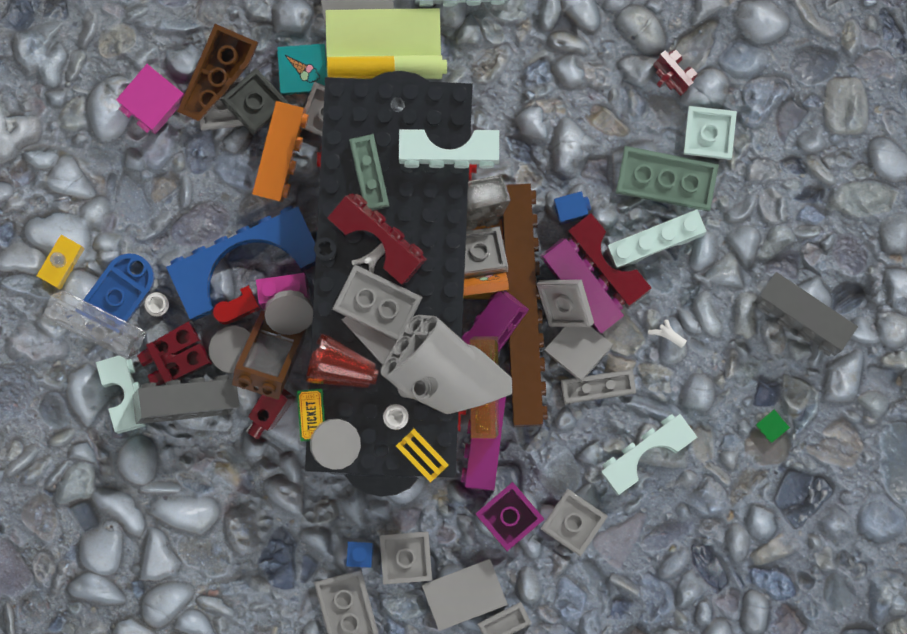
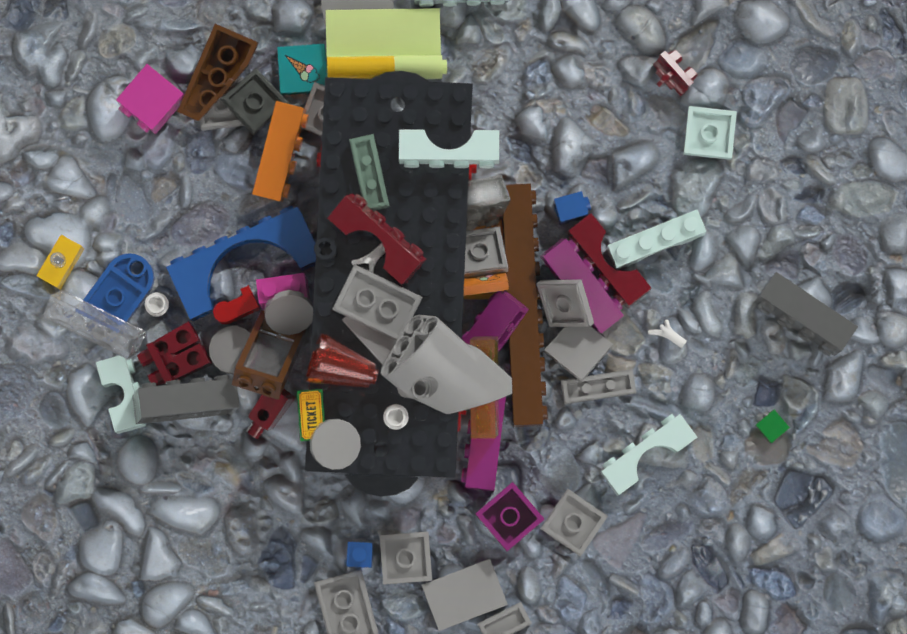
(407, 439): yellow tile -> none
(667, 178): sand green tile -> none

